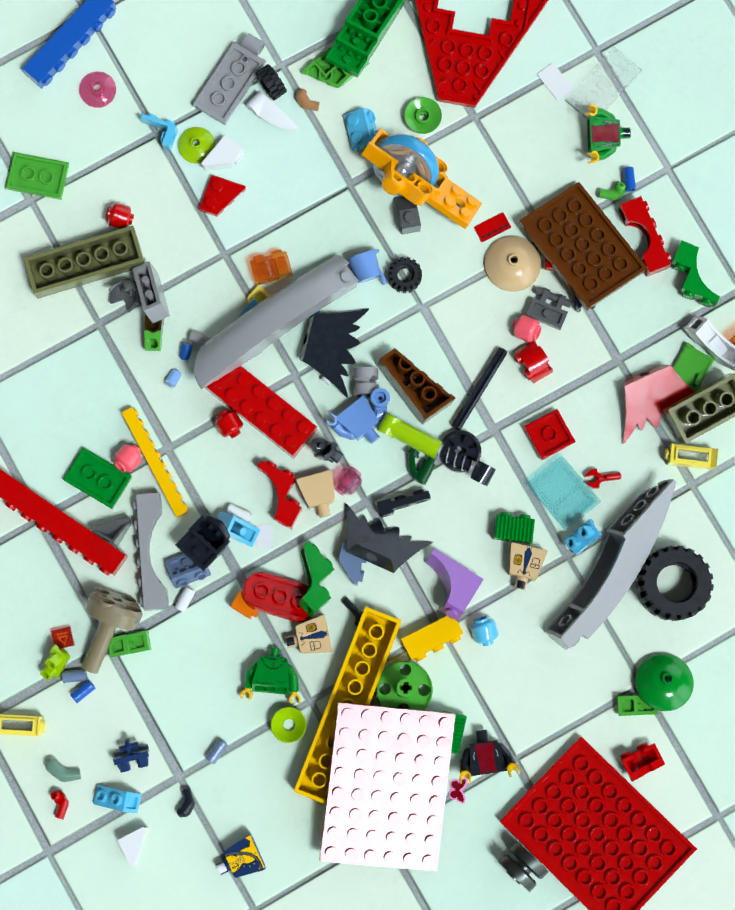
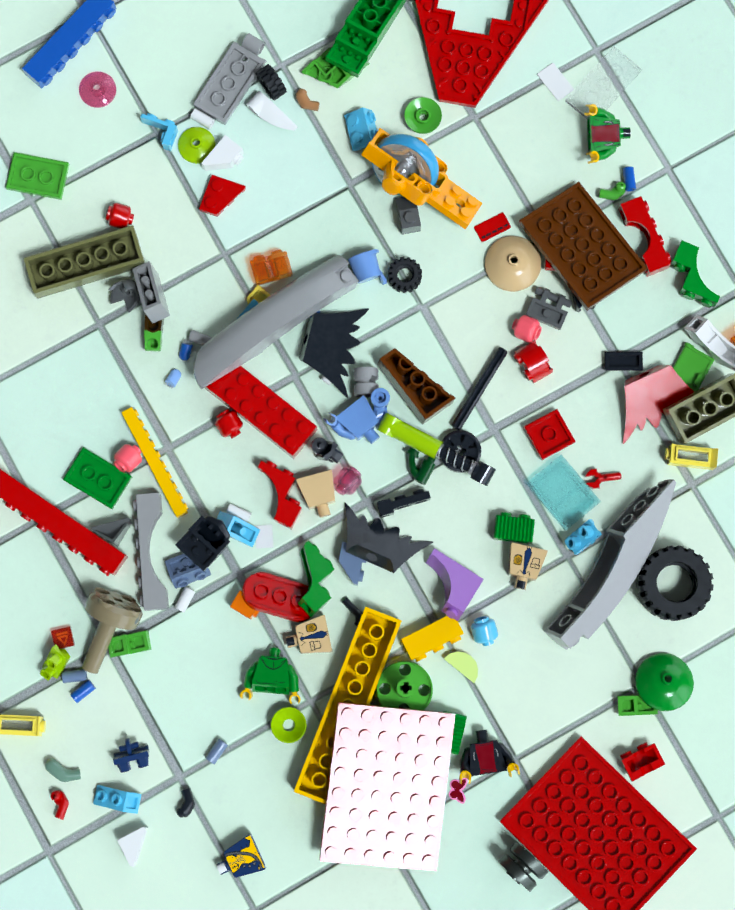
(202, 118): none -> white piece
(464, 664): none -> yellowish green tile
(623, 361): none -> black tile

